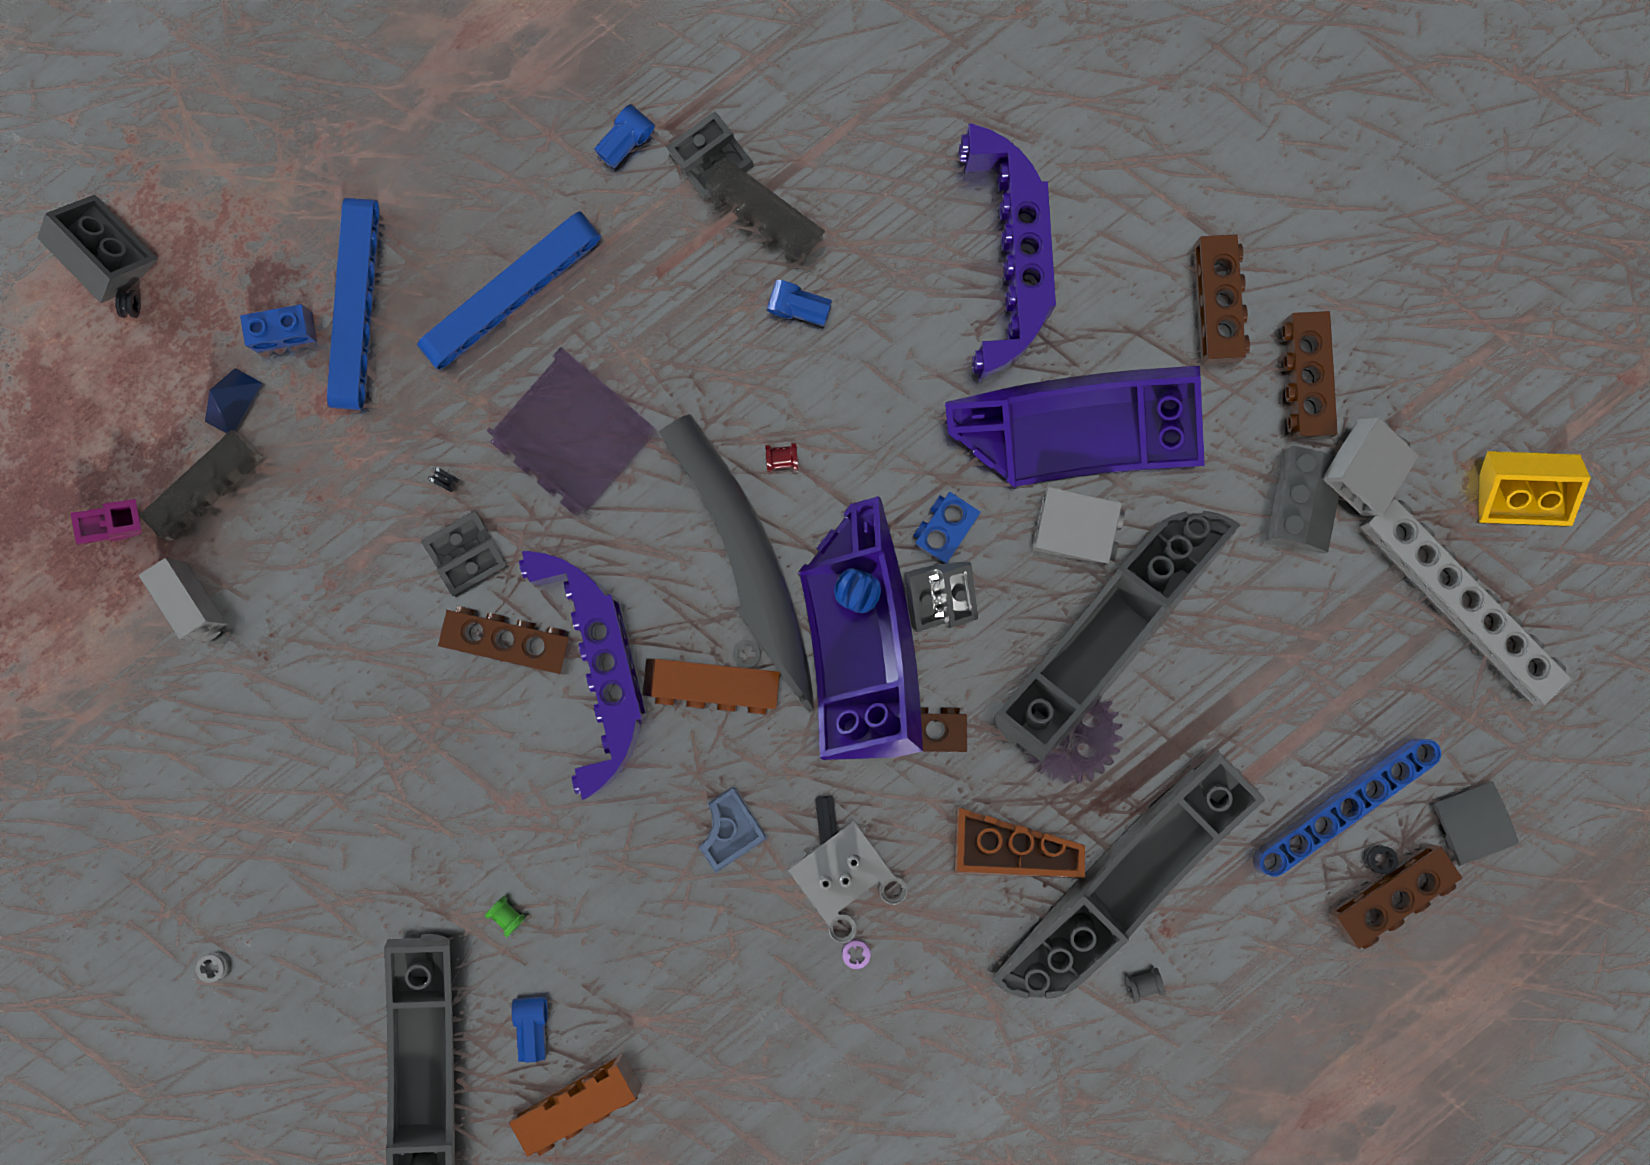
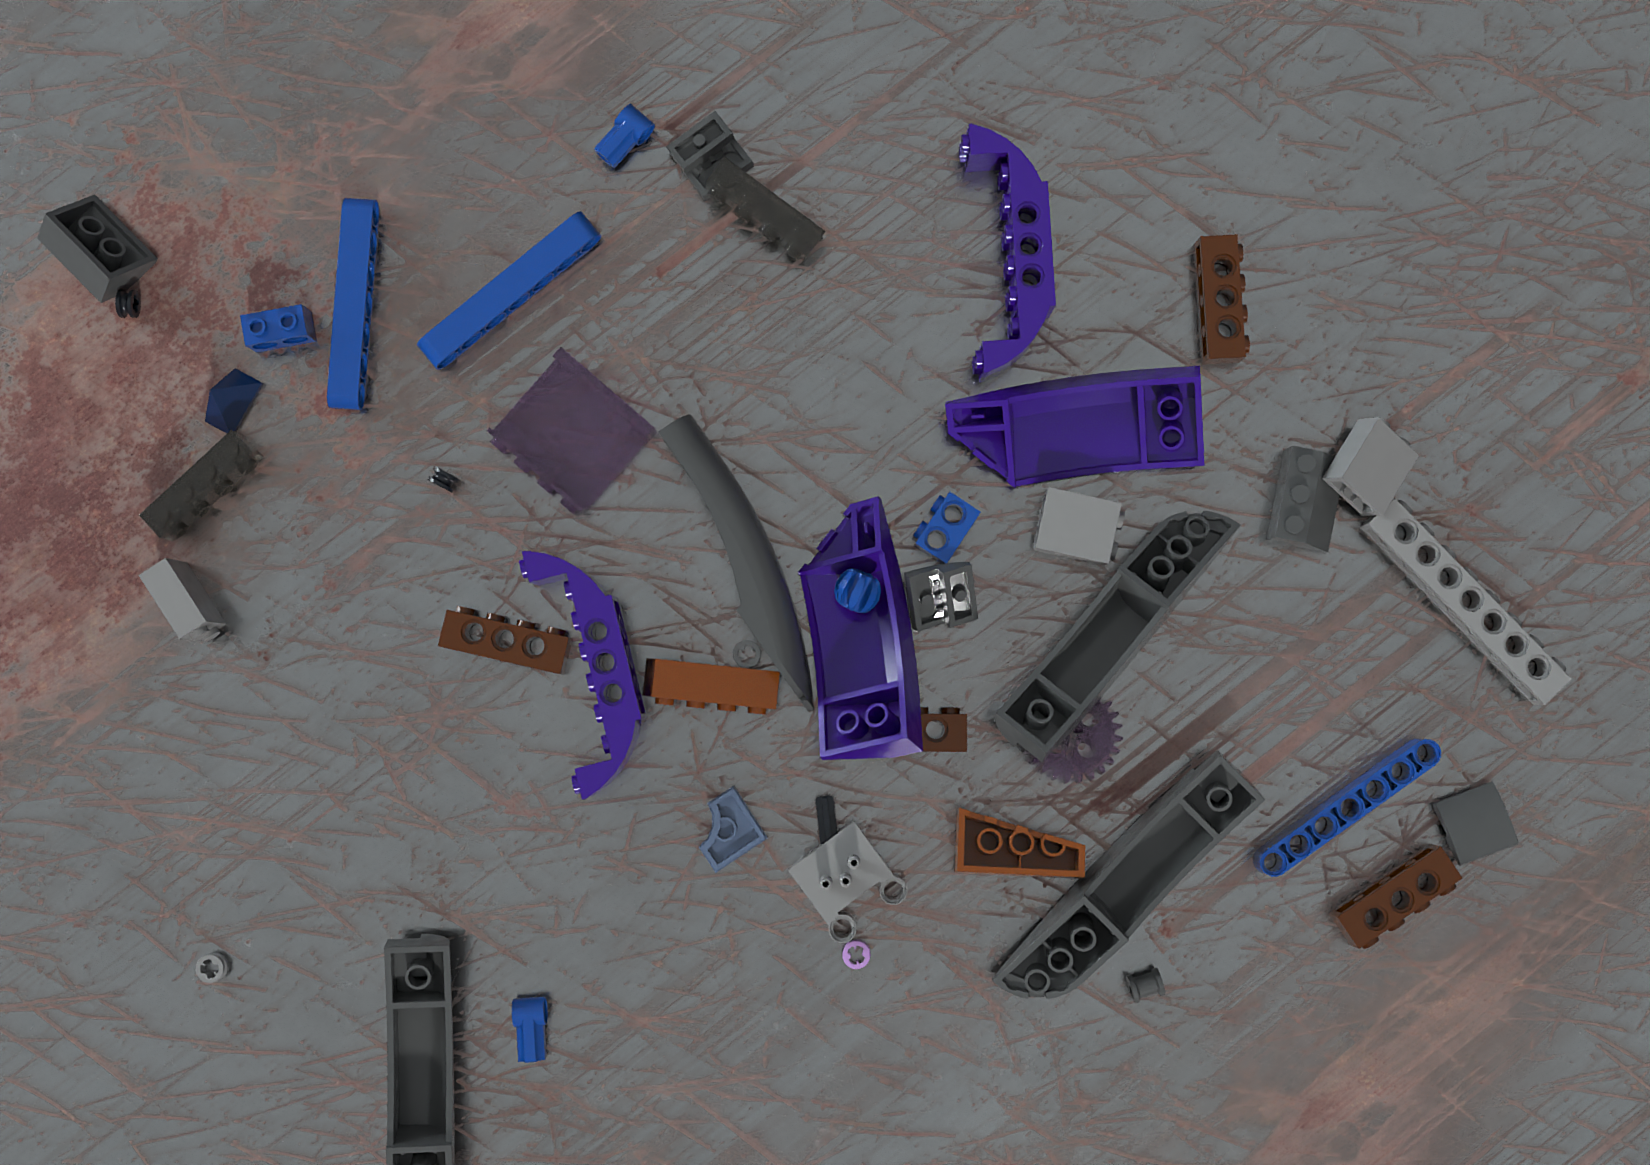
(112, 522): magenta brick -> none
(464, 552): dark grey slope -> none
(505, 916): bright green bush -> none
(576, 1106): dark orange wedge -> none
(781, 457): dark red bush -> none
(790, 301): blue piece -> none
(1317, 330): reddish brown brick -> none
(1382, 869): black bush -> none
(1531, 488): yellow slope -> none

